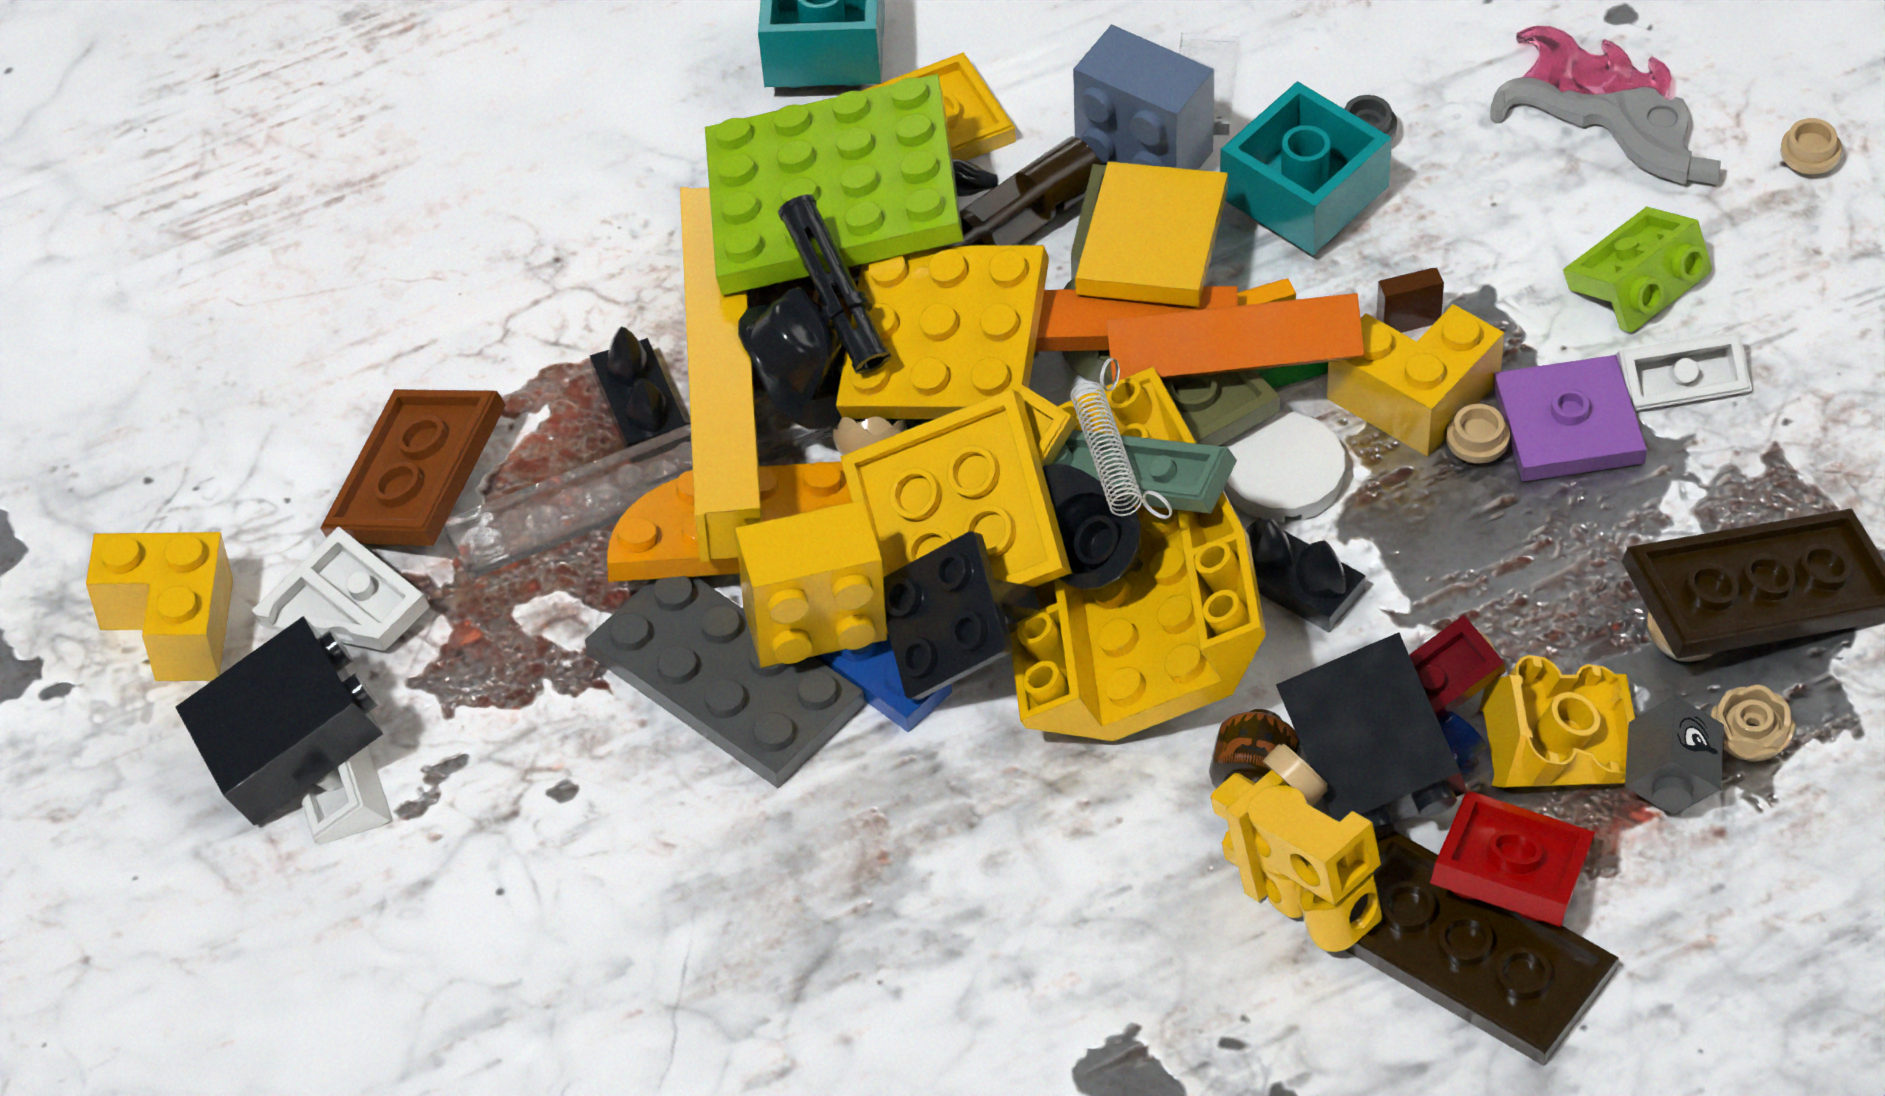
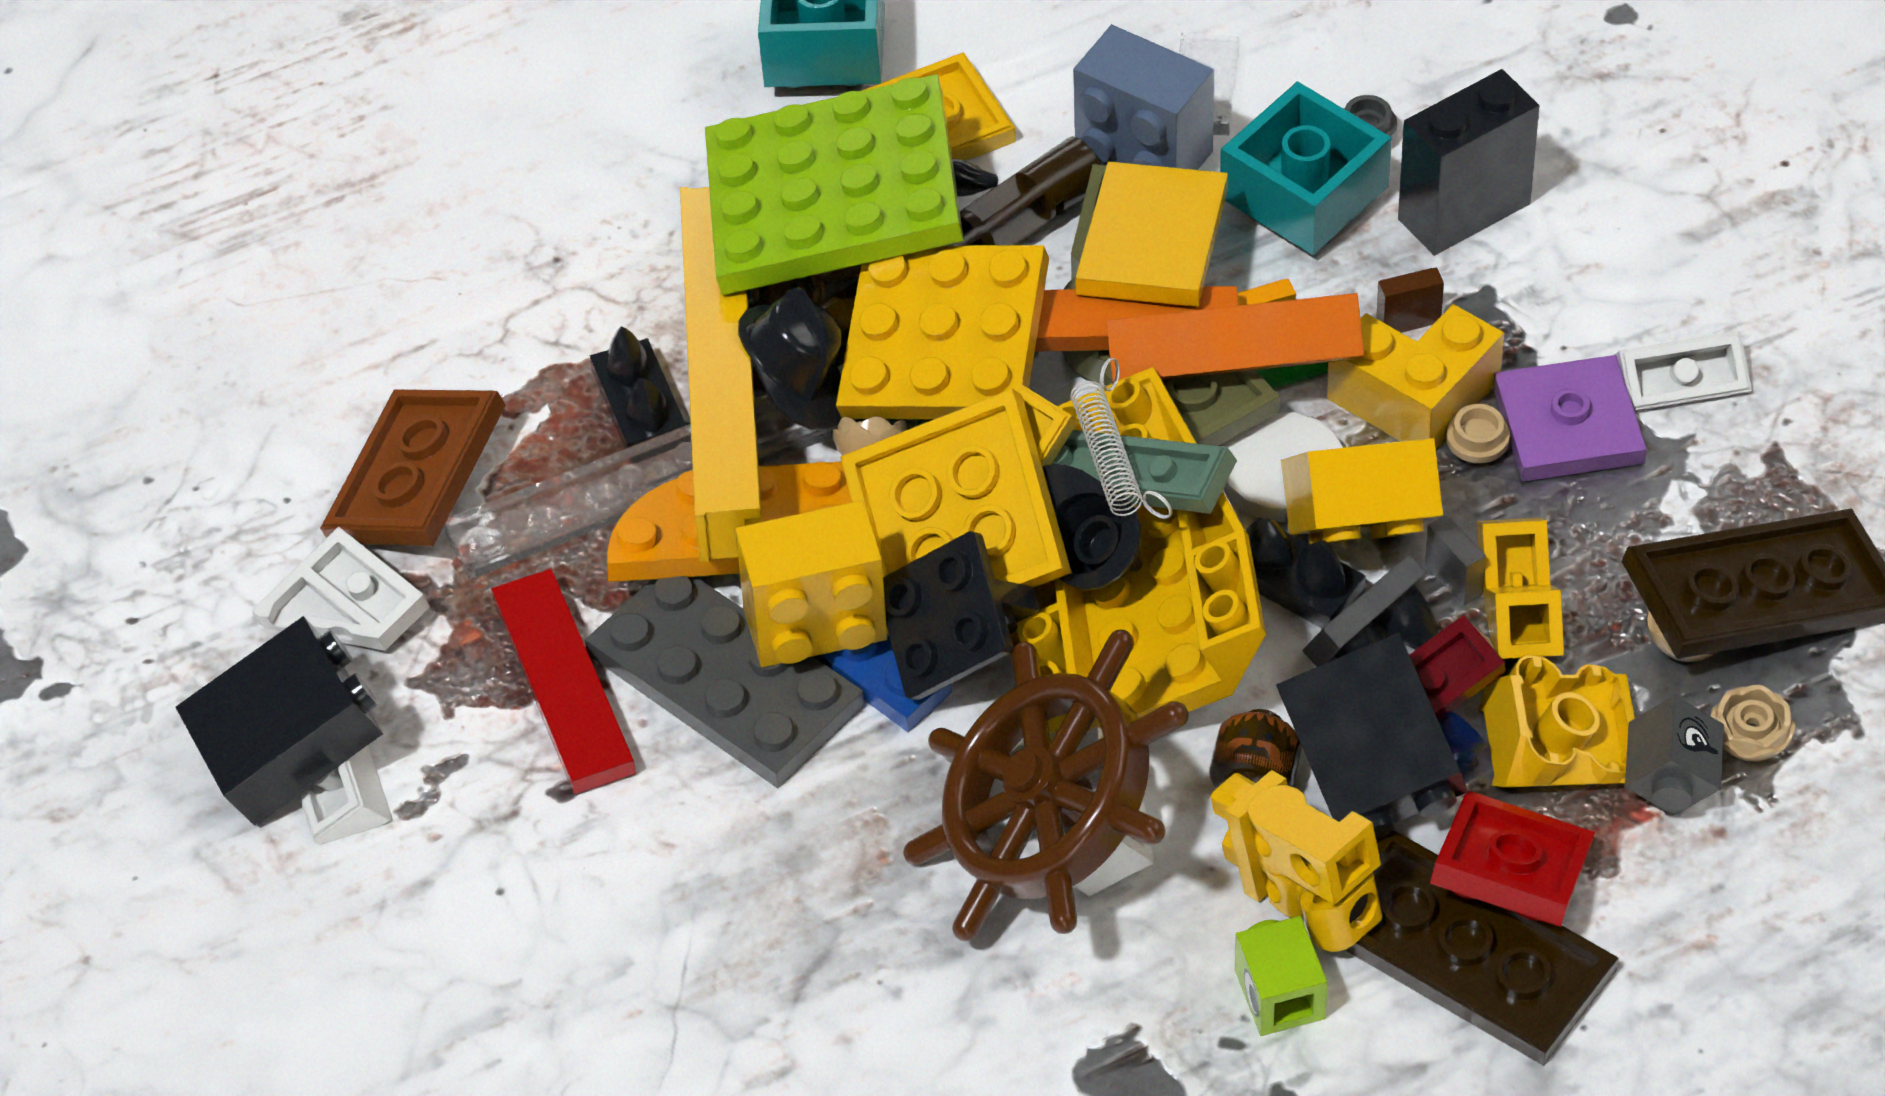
(171, 590): yellow brick -> none
(563, 681): none -> red tile
(864, 343): black pin -> none
(1075, 791): none -> reddish brown brick
(1280, 975): none -> lime brick
(1296, 773): tan tile -> none
(1362, 486): none -> yellow brick
(1391, 603): none -> black tile
(1455, 559): none -> flat silver tile
(1468, 161): none -> black brick
(1517, 592): none -> yellow brick
(1612, 94): light grey piece -> none
(1642, 265): lime bracket -> none
(1811, 146): tan plate -> none

